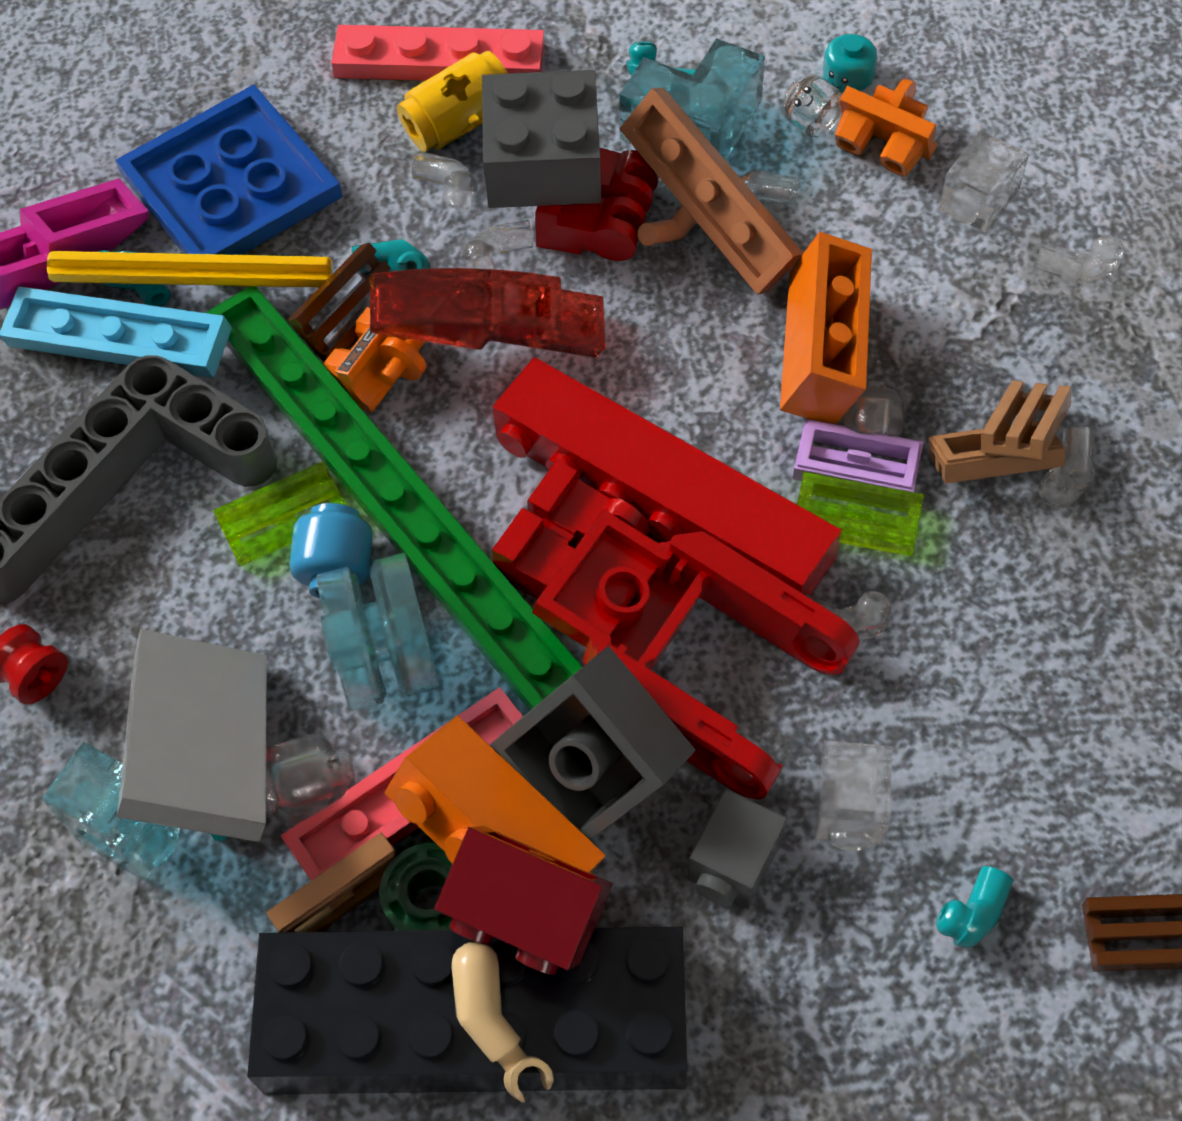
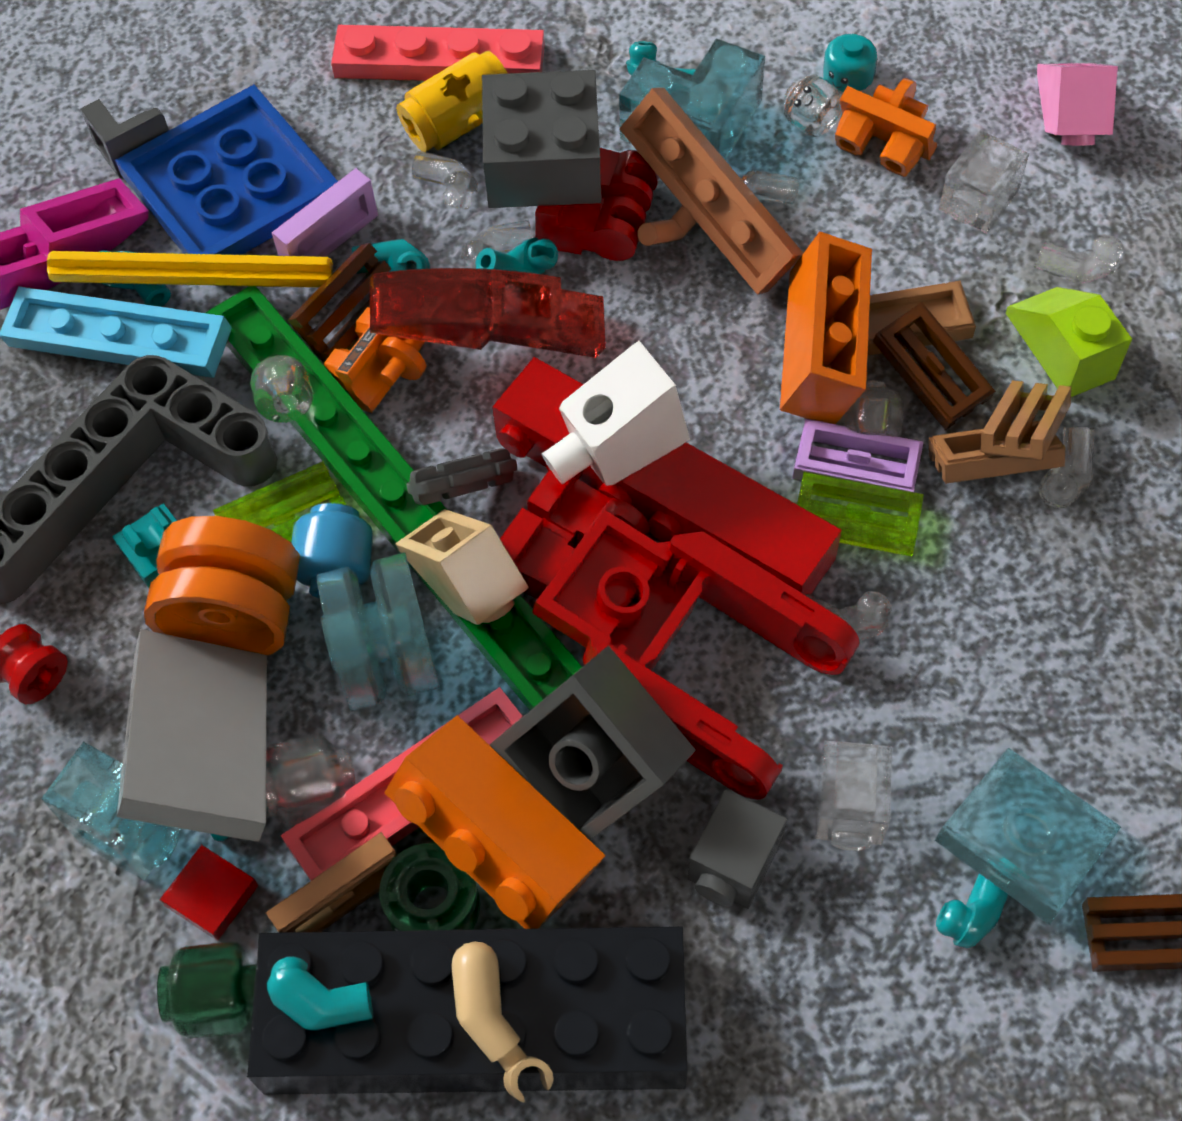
(119, 139): none -> dark grey panel
(142, 540): none -> teal tile
(207, 990): none -> clear green head
(209, 892): none -> red tile
(223, 584): none -> orange wheel
(281, 388): none -> clear piece
(310, 1002): none -> teal arm
(328, 218): none -> lavender tile
(461, 476): none -> dark grey axle
(465, 566): none -> tan slope
(522, 899): dark red brick -> none
(529, 256): none -> teal arm
(619, 420): none -> white torso
(916, 378): none -> reddish brown tile
(944, 301): none -> medium nougat tile
(1028, 835): none -> clear light blue tile
(1072, 337): none -> lime slope
(1077, 100): none -> bright pink slope

